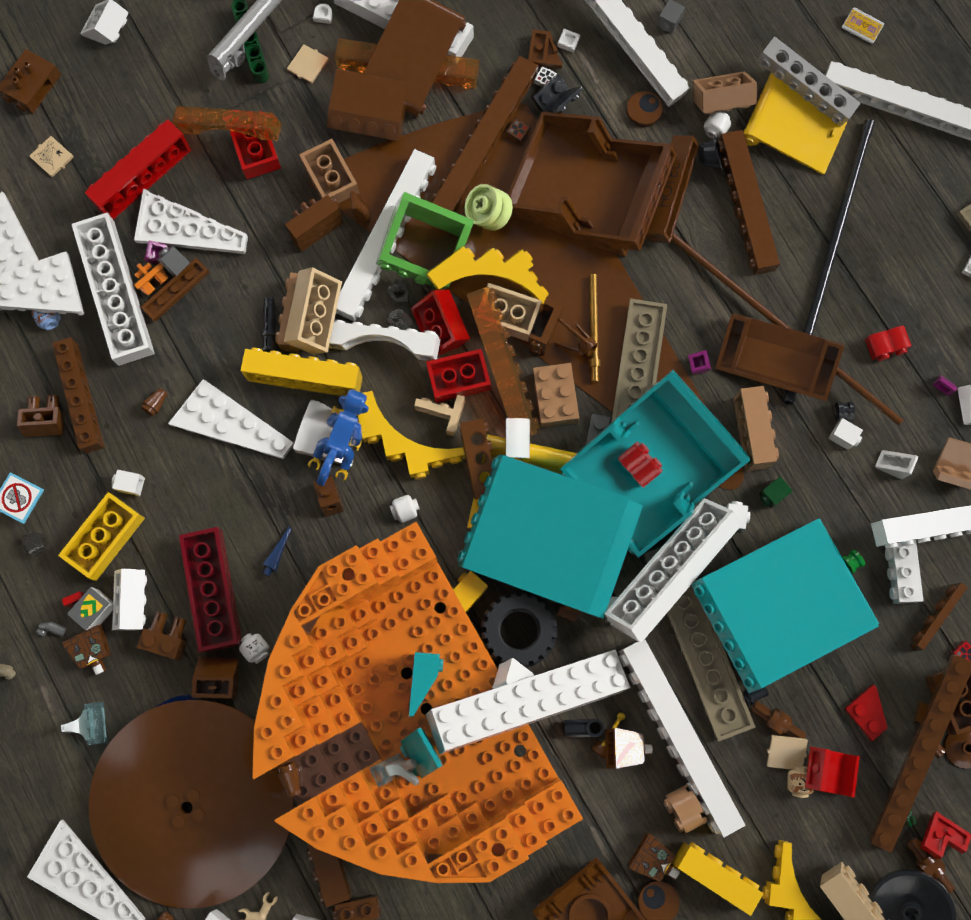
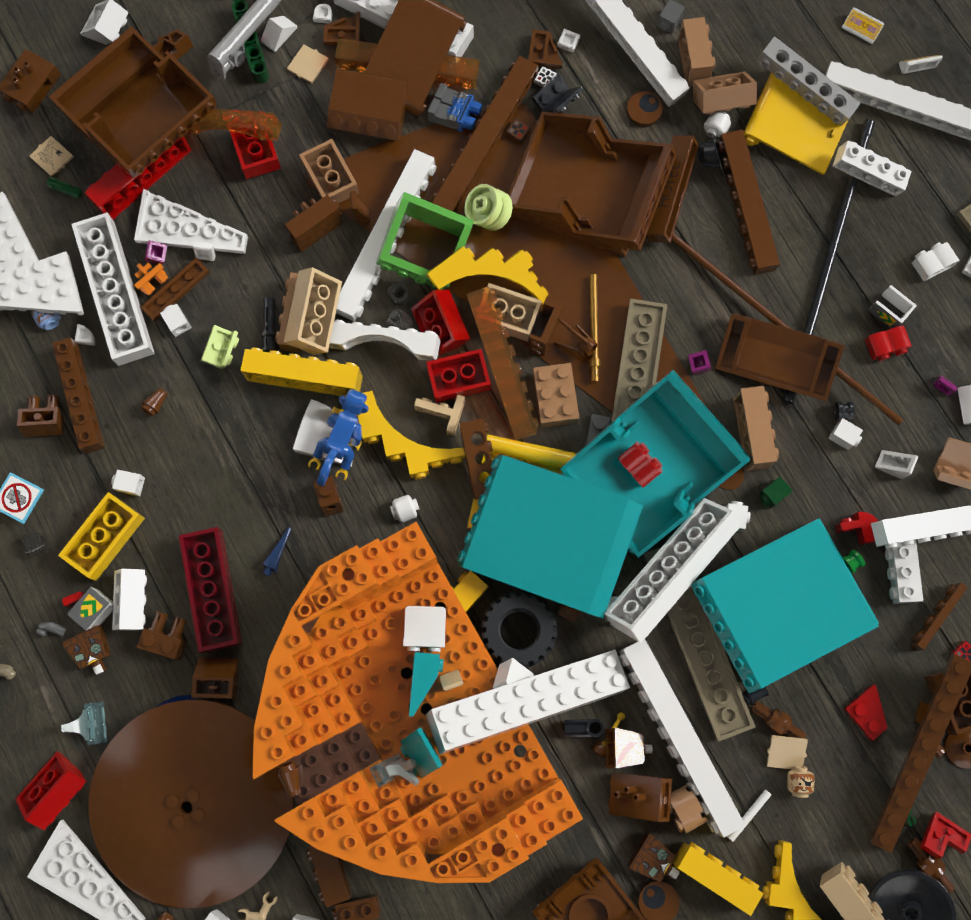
(50, 791): none -> red slope
(64, 187): none -> dark green axle
(84, 336): none -> white tile
(133, 102): none -> reddish brown panel
(172, 260): dark grey brick -> none
(175, 43): none -> reddish brown slope
(175, 320): none -> white brick
(204, 251): none -> white tile
(219, 347): none -> yellowish green bracket
(223, 419): white wing -> none
(254, 648): white head -> none
(277, 32): none -> white slope
(343, 29): none -> reddish brown wing
(424, 628): none -> white bracket
(451, 680): none -> tan slope
(453, 109): none -> hips
(518, 438): white brick -> none
(640, 796): none -> reddish brown piece
(695, 50): none -> medium nougat brick
(751, 813): none -> white bar
(832, 771): red panel -> none
(862, 524): none -> red brick
(871, 168): none -> white brick
(899, 301): none -> white piece
(919, 64): none -> white slope
(935, 261): none -> white brick

